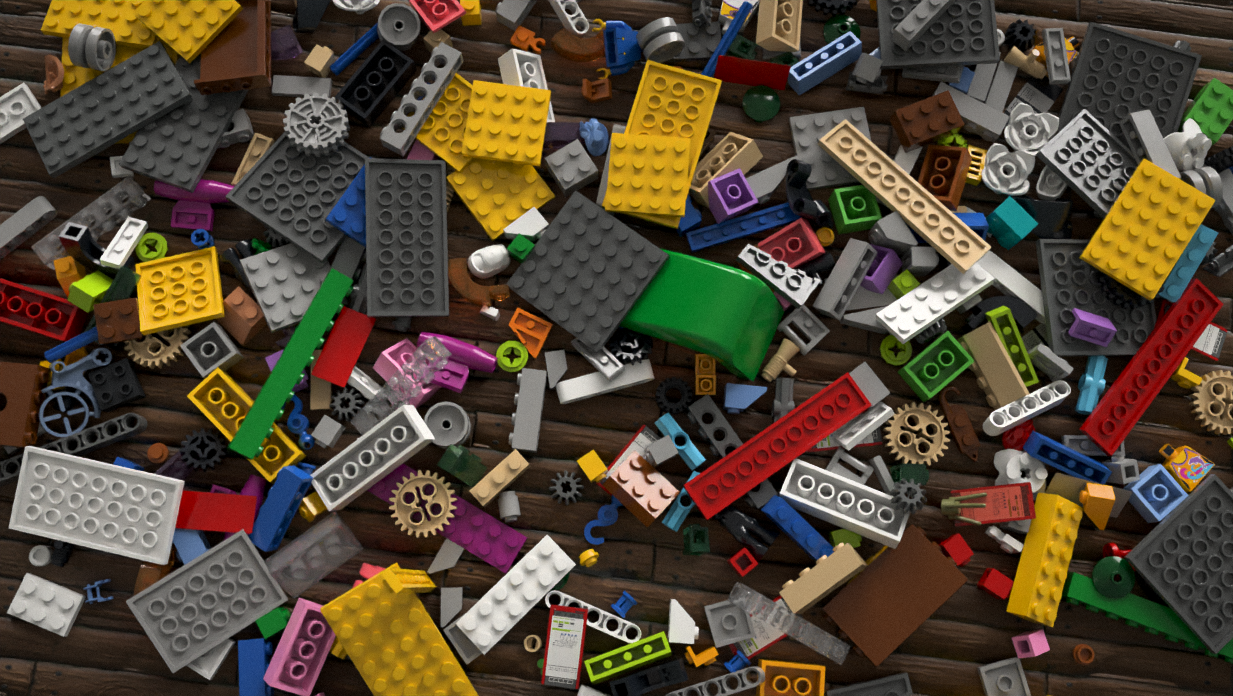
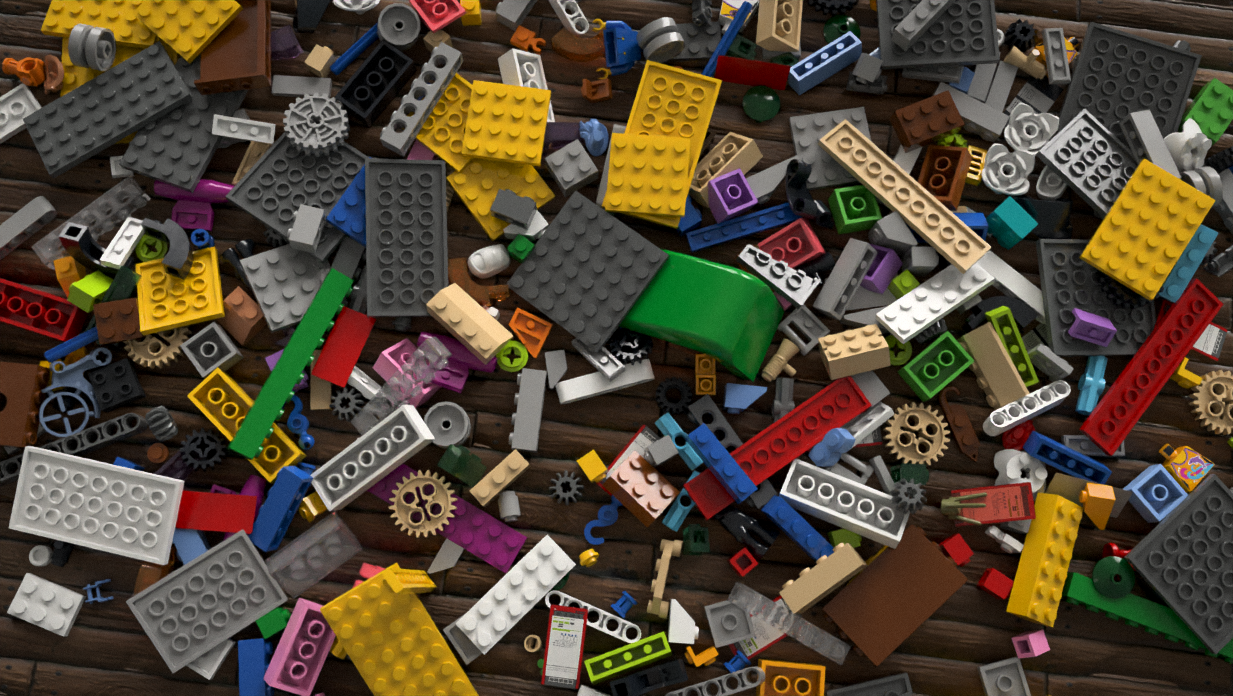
(29, 70): none -> orange connector
(161, 423): none -> dark grey gear
(180, 255): none -> black arch
(243, 129): none -> white plate
(260, 246): green plant -> none
(306, 228): none -> light grey brick
(327, 432): light grey brick -> none
(450, 604): light grey tile -> none
(468, 322): none -> tan slope
(513, 208): none -> dark grey brick
(669, 549): none -> tan plate
(721, 463): none -> blue brick
(825, 236): yellow plate -> none
(830, 449): none -> medium blue brick
(854, 351): none -> tan piece
(1083, 654): dark orange plate -> none
(1122, 470): light grey brick -> none

